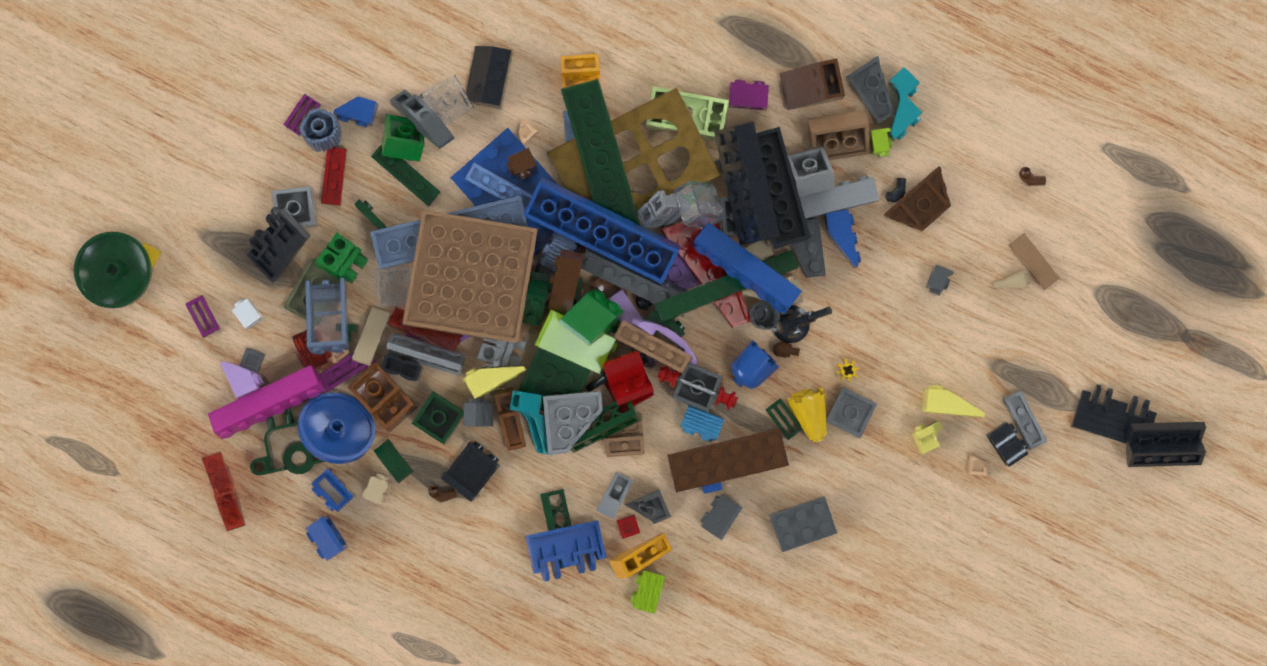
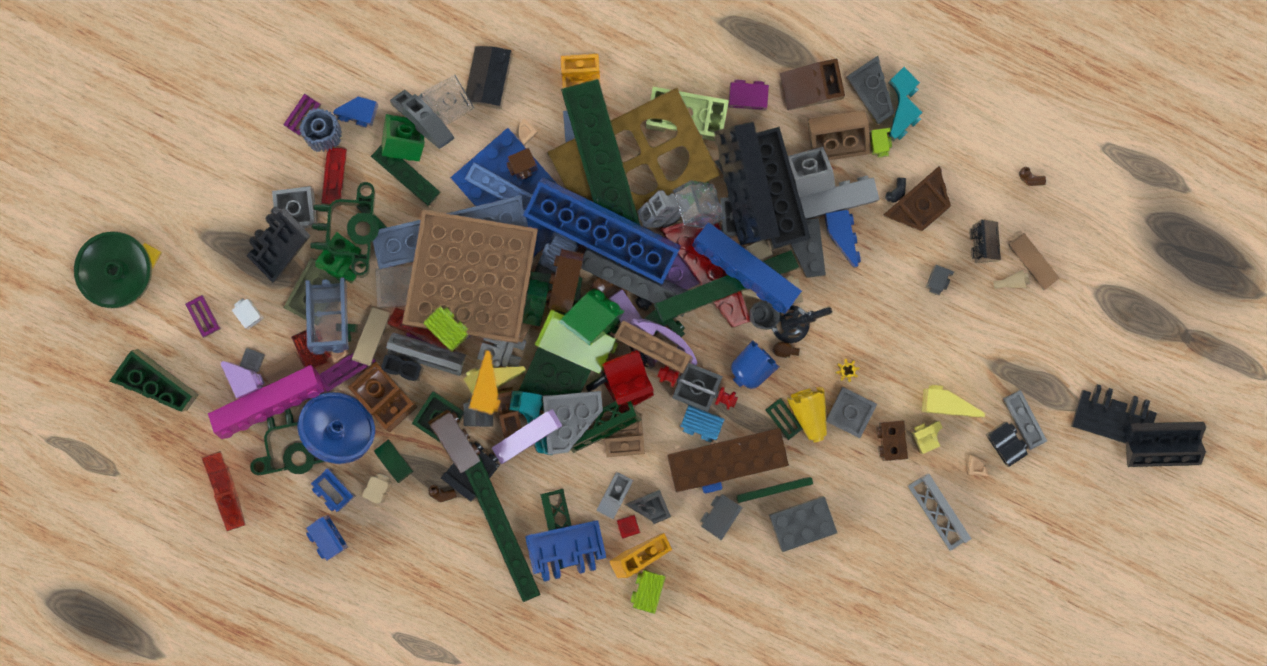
(151, 380): none -> dark green wedge
(360, 217): none -> dark green piece
(446, 329): none -> lime brick
(455, 440): none -> brick
(485, 391): none -> light orange slope
(502, 531): none -> dark green tile
(527, 436): none -> lavender slope
(774, 489): none -> dark green tile
(892, 440): none -> reddish brown brick
(946, 509): none -> light grey fence
(986, 241): none -> black slope

